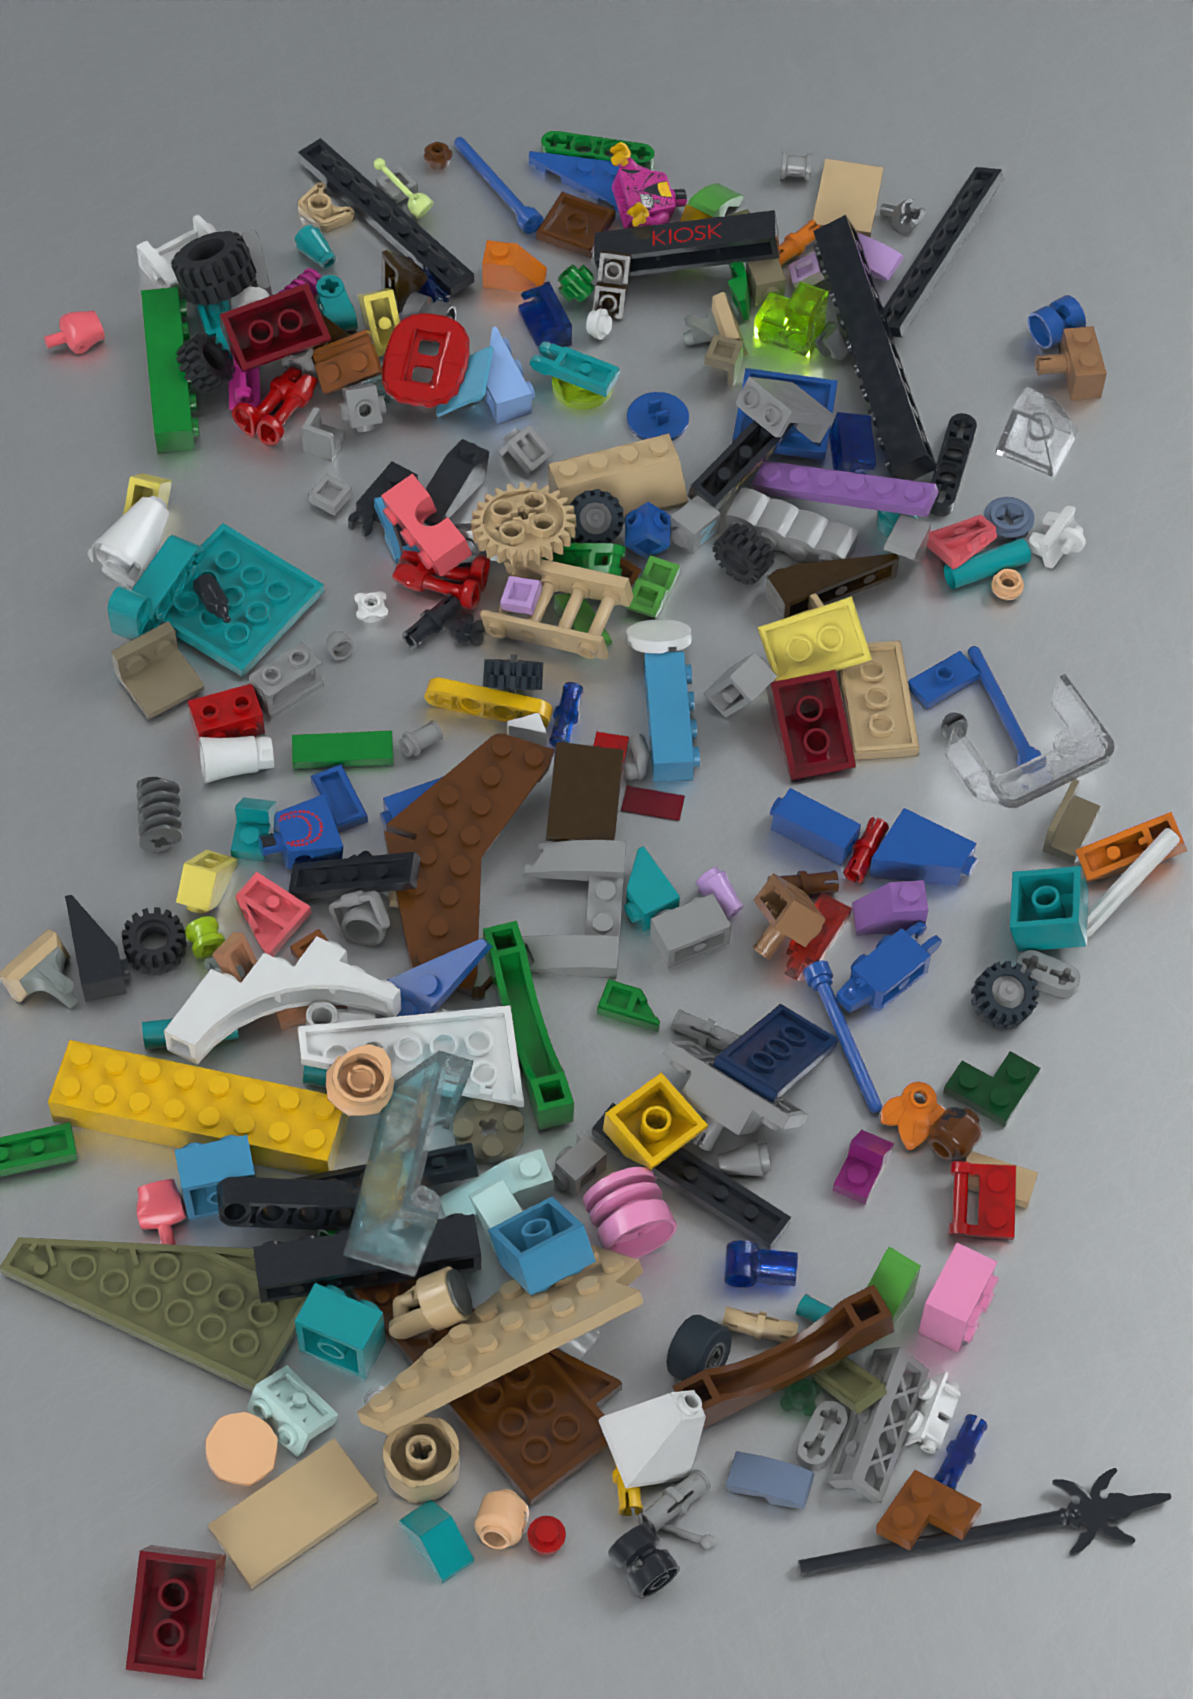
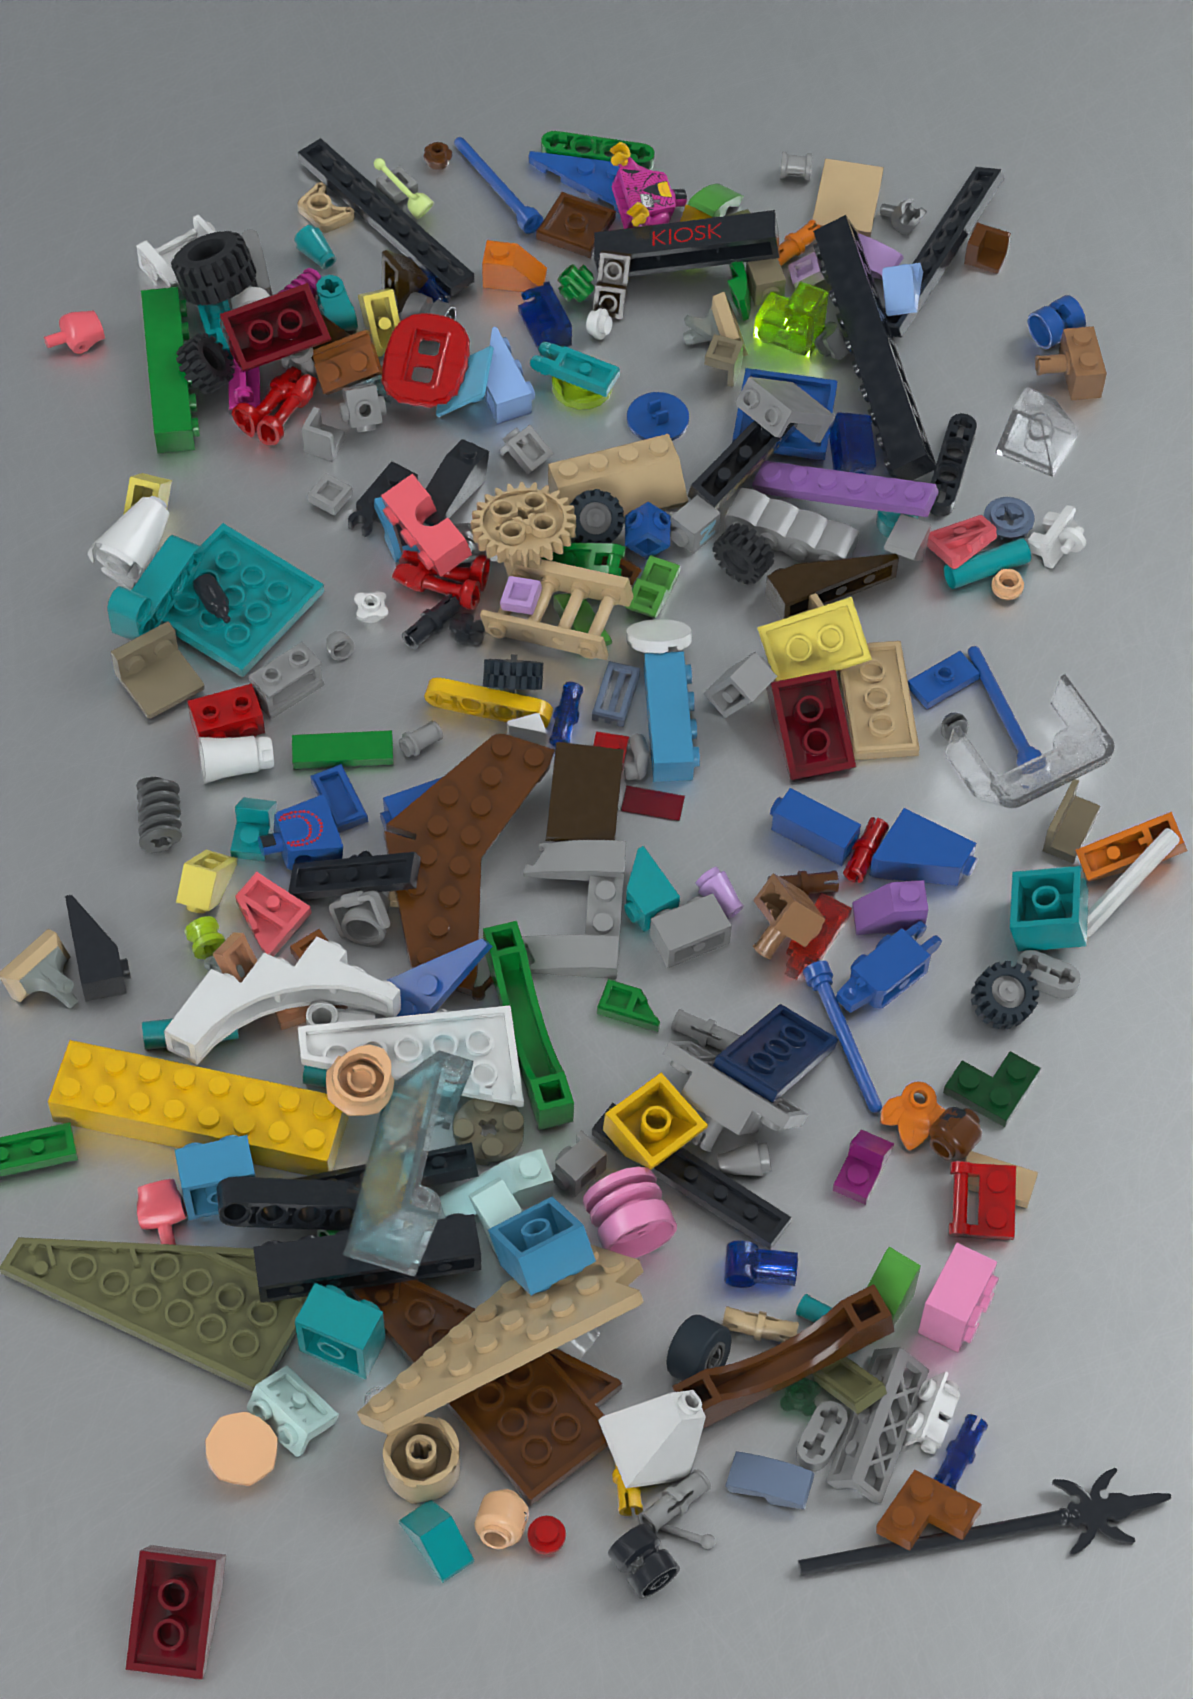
(150, 924): black tyre -> none
(292, 1513): tan tile -> none
(442, 1303): tan piece -> none
(610, 714): none -> sand blue tile
(902, 288): none -> light blue slope
(987, 248): none -> reddish brown panel

